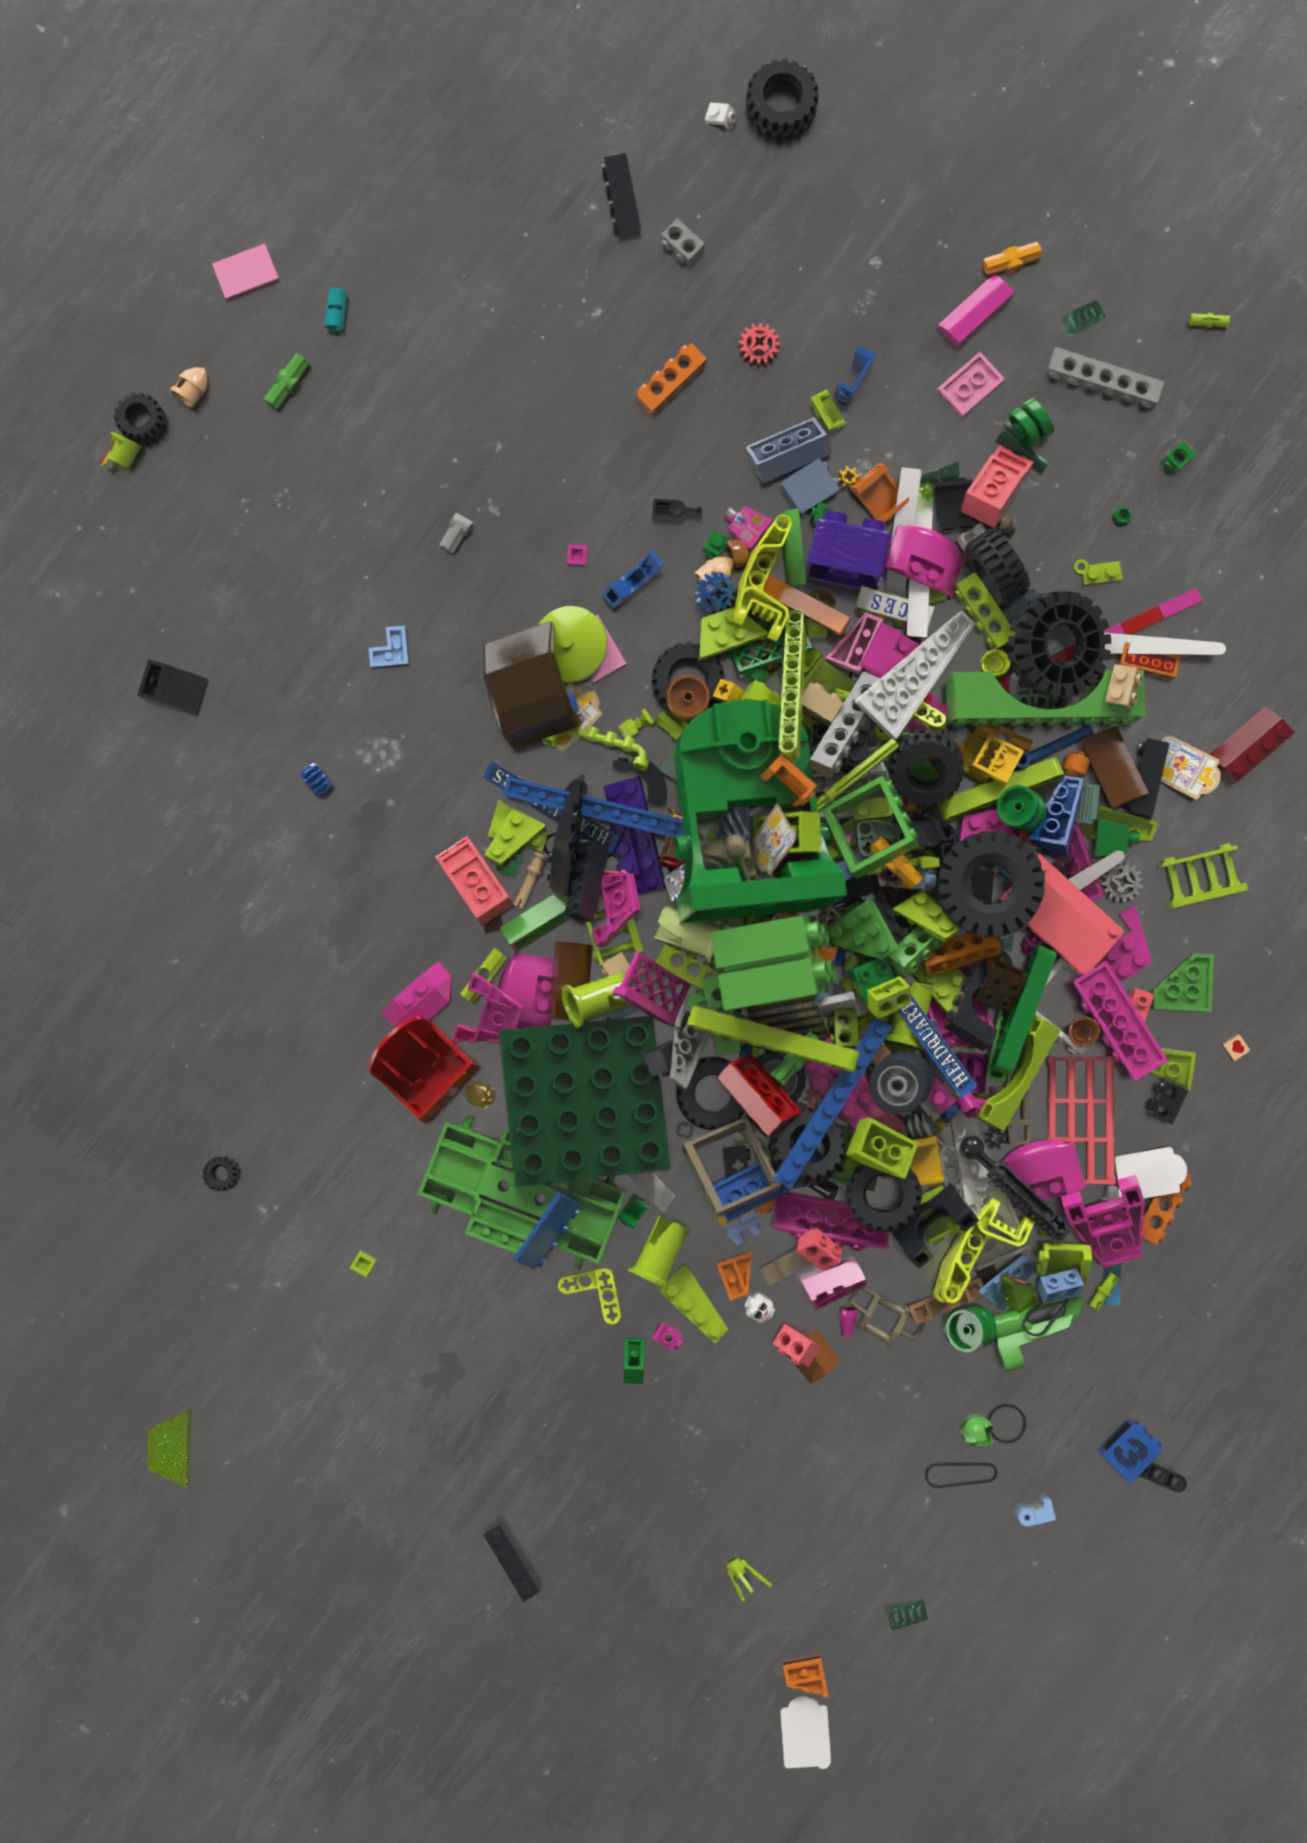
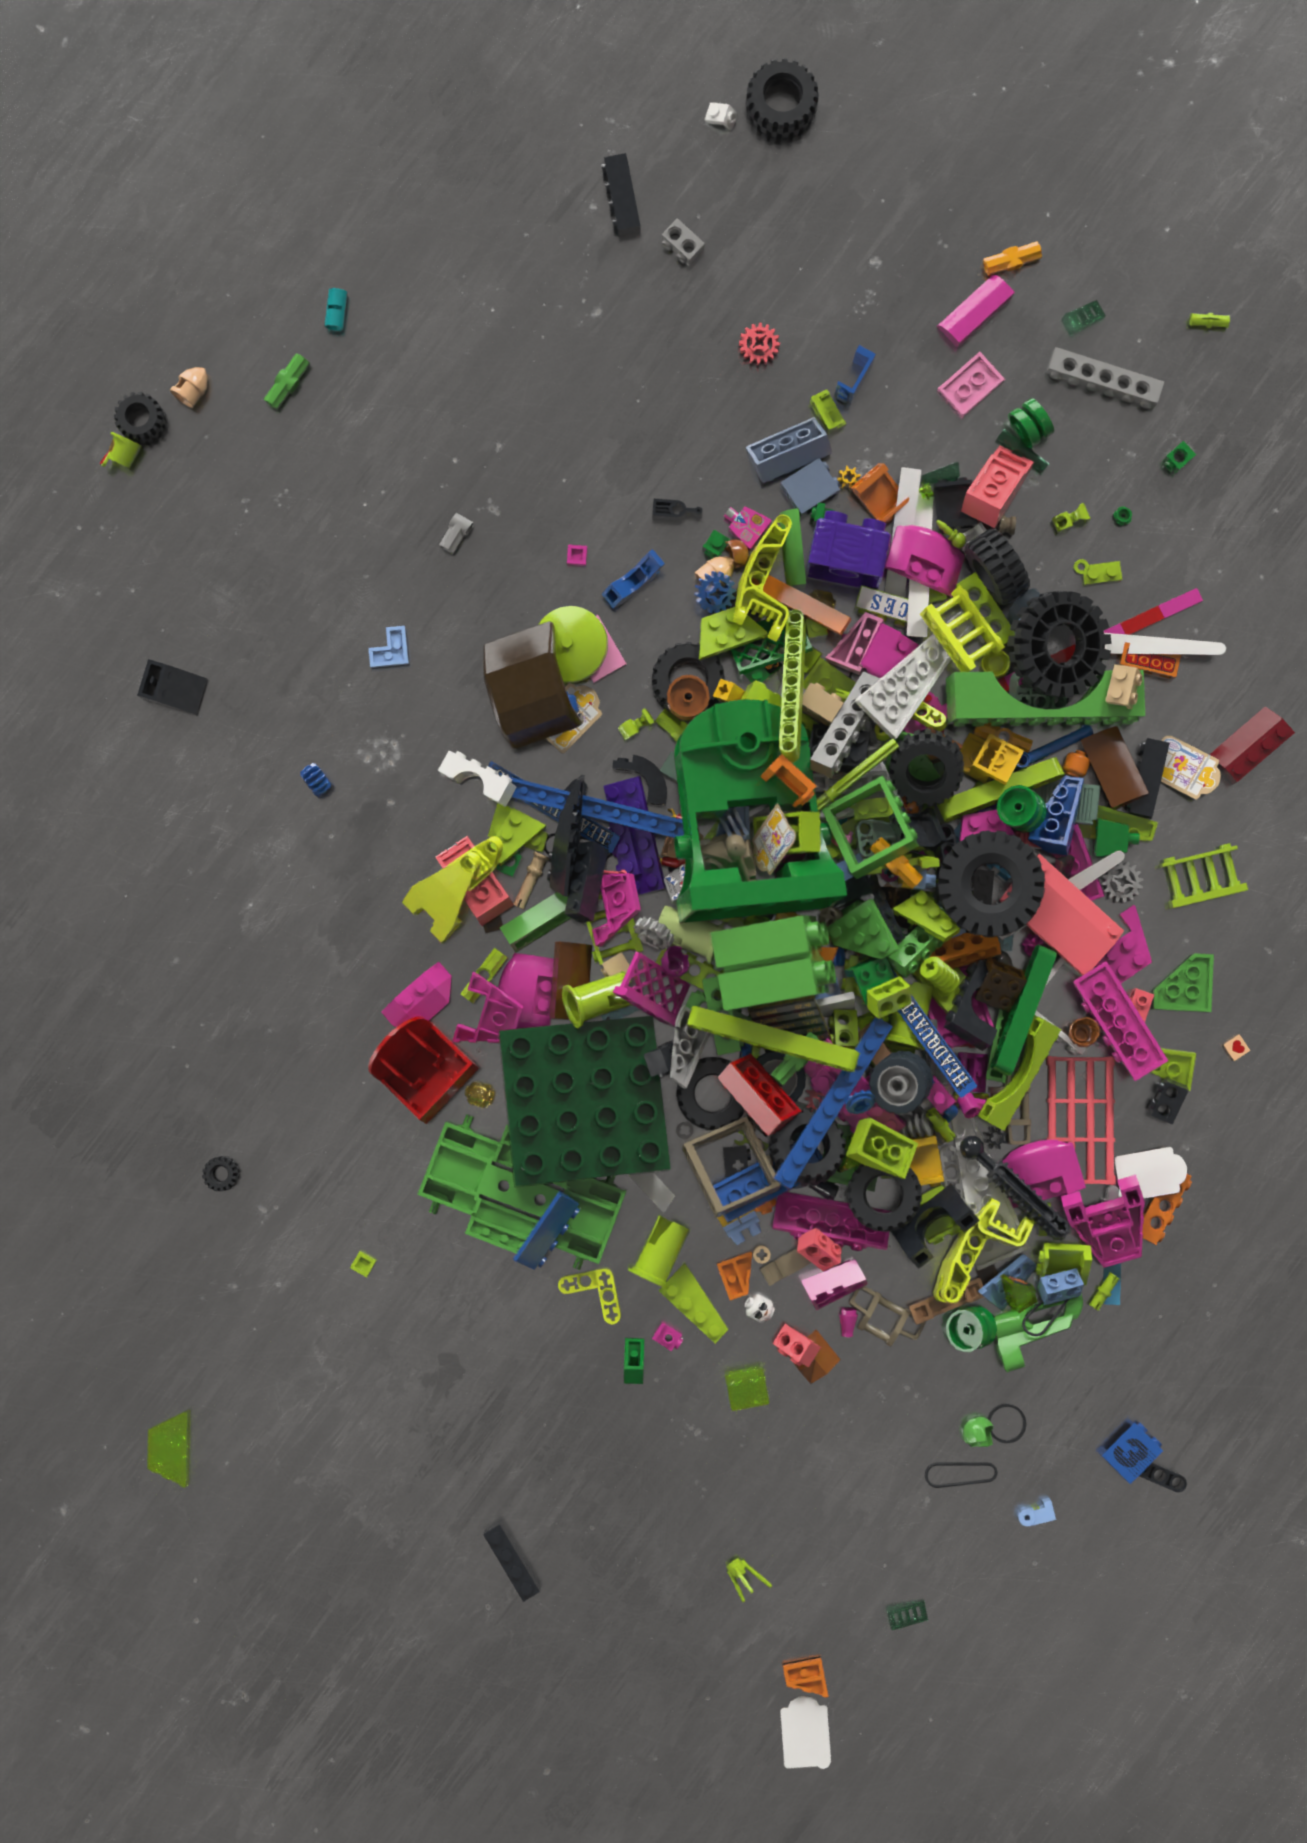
(245, 271): bright pink tile -> none
(444, 891): none -> neon yellow piece
(495, 787): none -> white arch
(610, 740): lime bar -> none
(633, 1211): green bracket -> none
(653, 933): none -> light grey gear
(654, 402): orange brick -> none
(675, 962): none -> magenta hair
(747, 1388): none -> clear neon green bracket
(766, 1258): none -> tan bush
(855, 1104): none -> blue gear
(940, 974): none -> lime piece
(940, 1125): none -> lime pin
(944, 633): none -> neon yellow fence
(957, 539): none -> lime bar
(1065, 520): none -> lime leg

